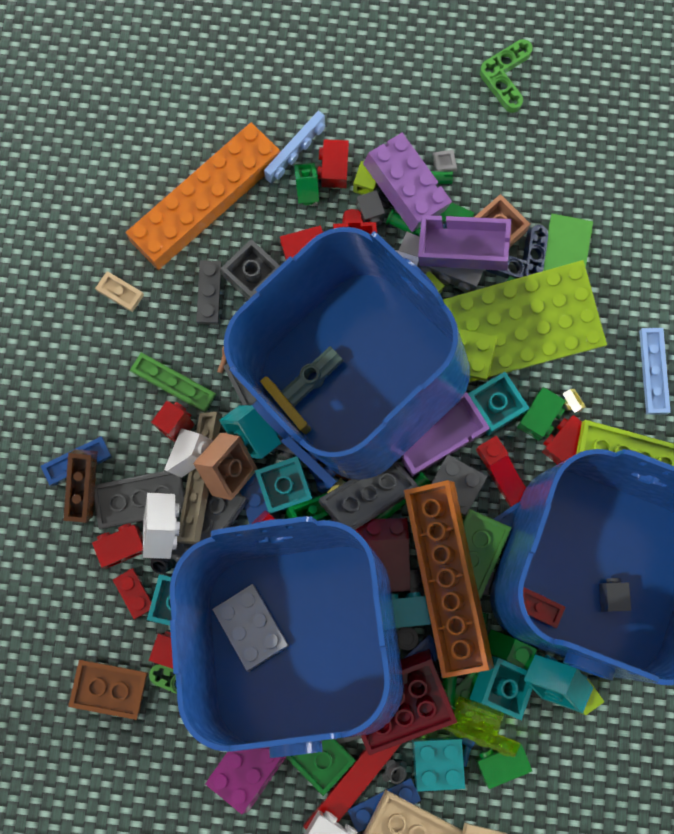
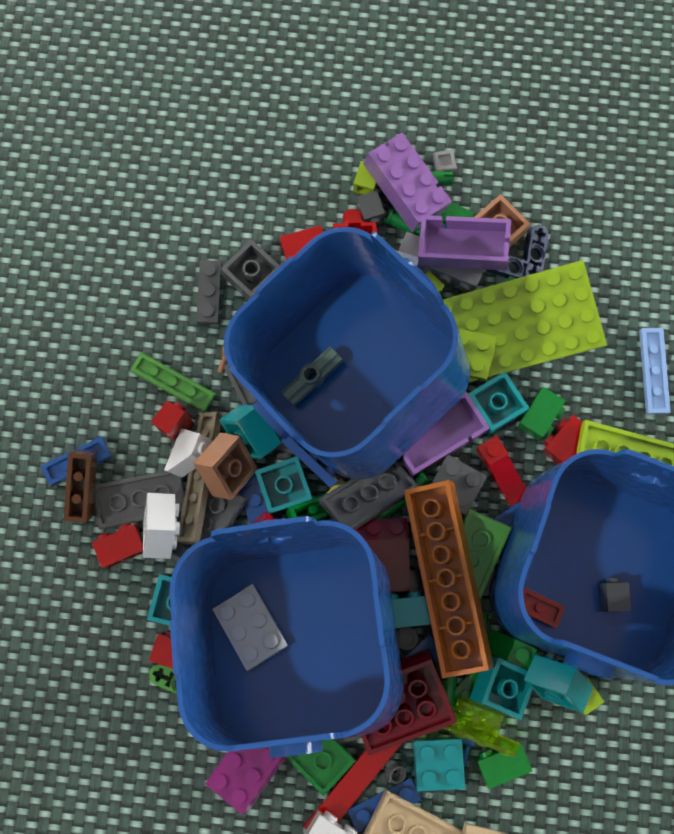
(108, 689): dark orange plate -> none
(119, 291): tan plate -> none
(133, 593): red plate -> none
(161, 565): black plate -> none
(203, 196): orange brick -> none
(286, 405): yellow tile -> none
(290, 152): light blue plate -> none
(306, 183): green slope -> none
(321, 485): blue hand -> none
(334, 163): red brick -> none
(499, 75): bright green beam -> none
(567, 241): bright green tile -> none
(573, 401): plate -> none

